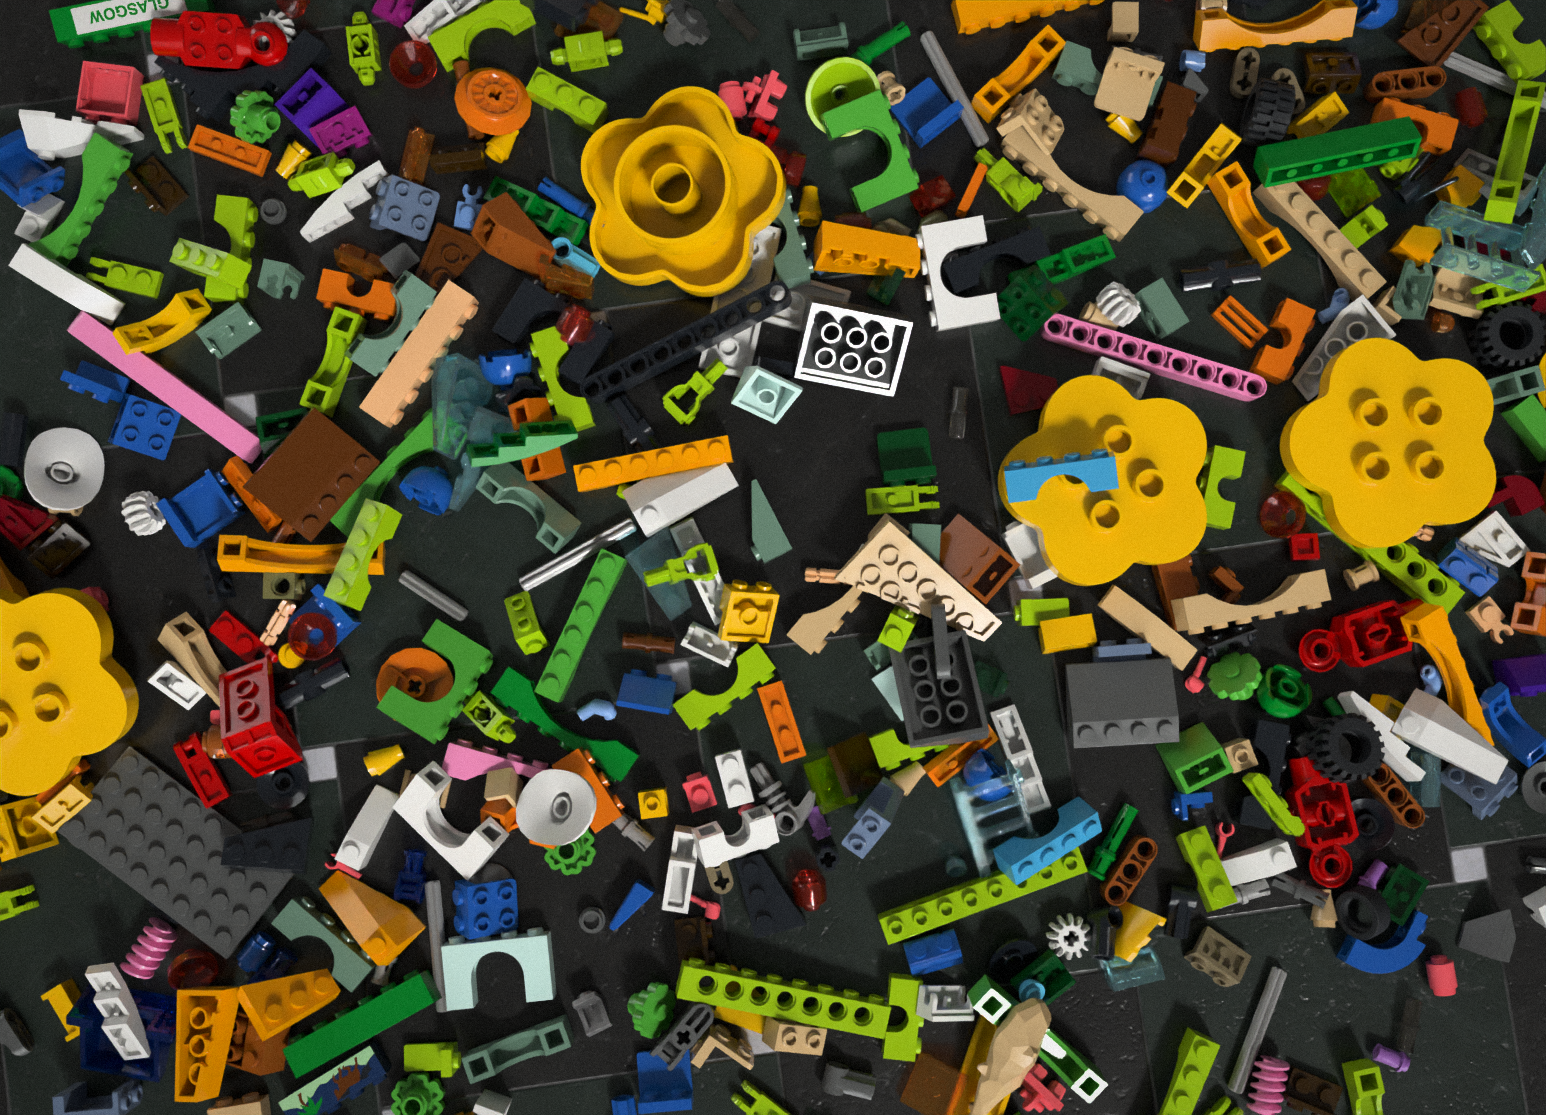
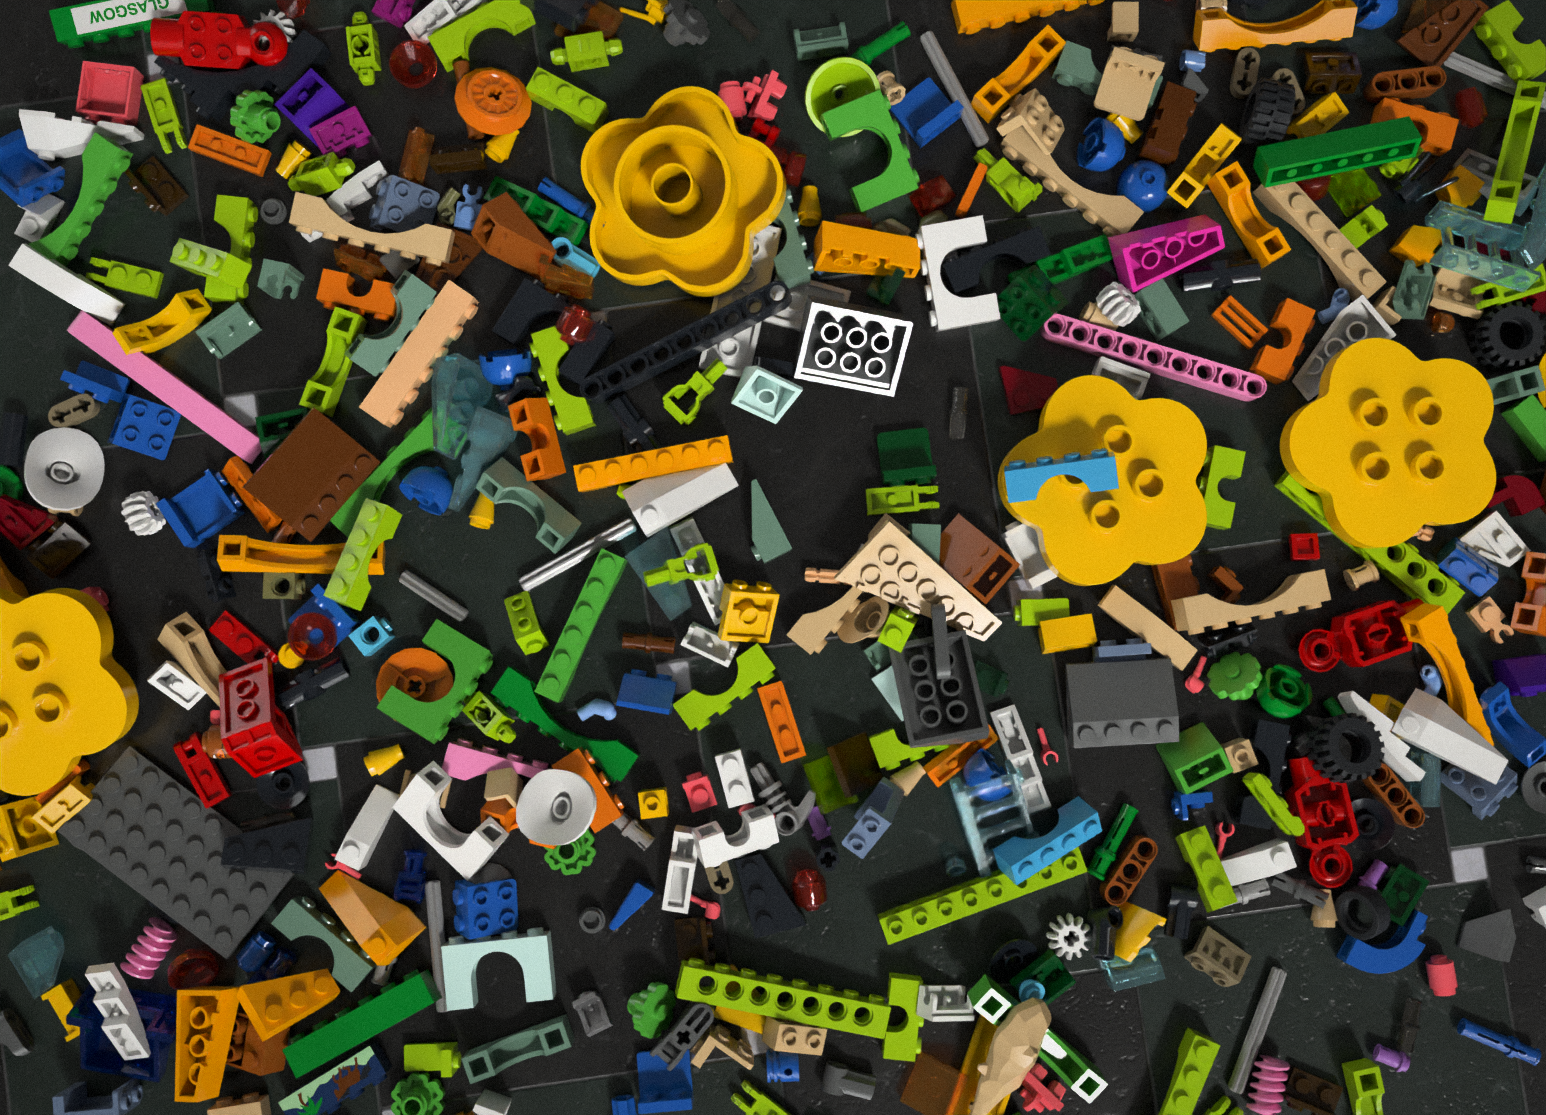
(39, 960): none -> clear light blue slope
(71, 406): none -> dark tan beam
(277, 622): light nougat axle -> none
(361, 635): none -> medium azure brick
(427, 241): none -> tan arch
(446, 207): none -> olive arm
(482, 513): none -> yellow cone
(530, 441): green slope -> none
(782, 1066): none -> blue piece
(865, 621): none -> tan piece
(933, 953): blue brick -> none
(1046, 748): none -> coral hand
(1102, 146): none -> blue cylinder
(1161, 250): none -> dark pink wedge
(1274, 514): clear red piece -> none
(1499, 1041): none -> blue pin

